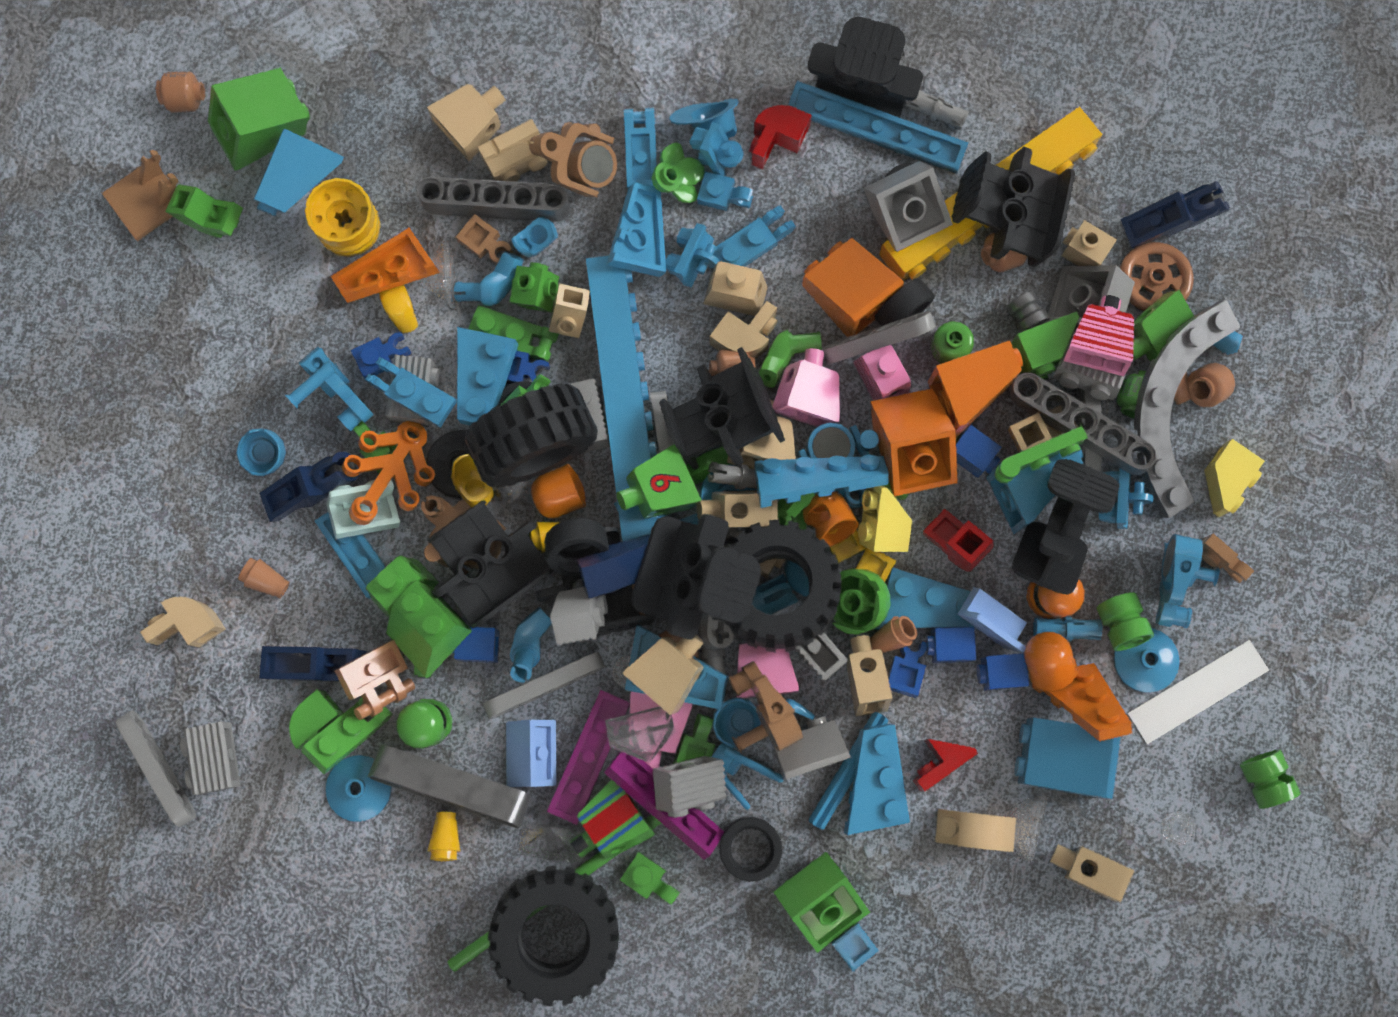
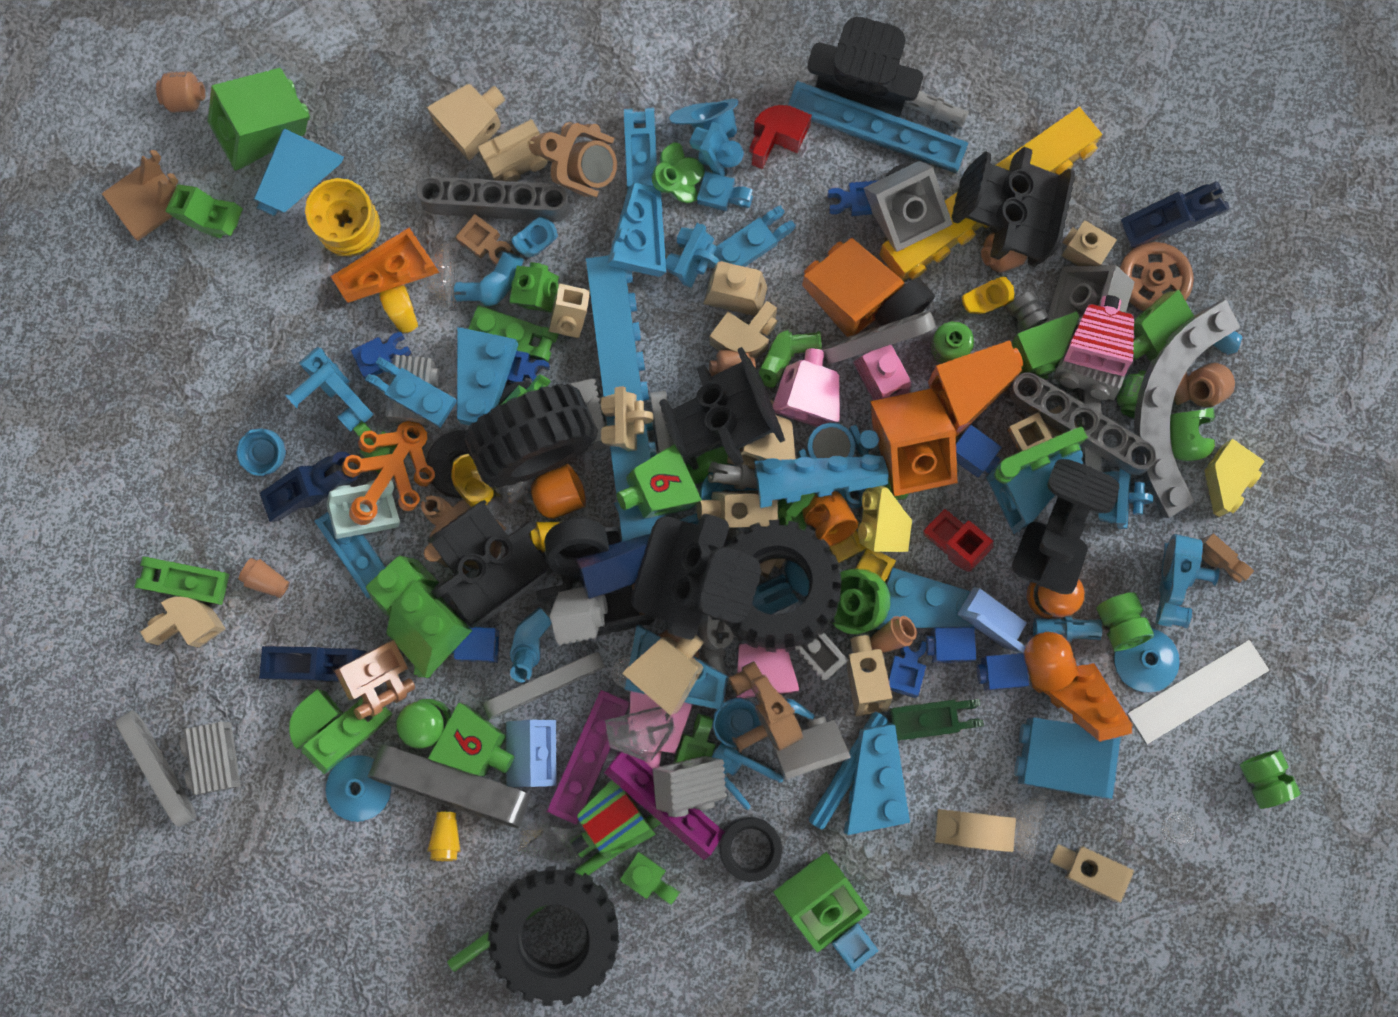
(183, 580): none -> bright green plate
(471, 744): none -> bright green torso
(628, 419): none -> tan hips
(853, 199): none -> blue plate
(932, 719): none -> dark green hinge
(950, 758): red slope -> none
(989, 296): none -> yellow hair
(1185, 436): none -> bright green helmet

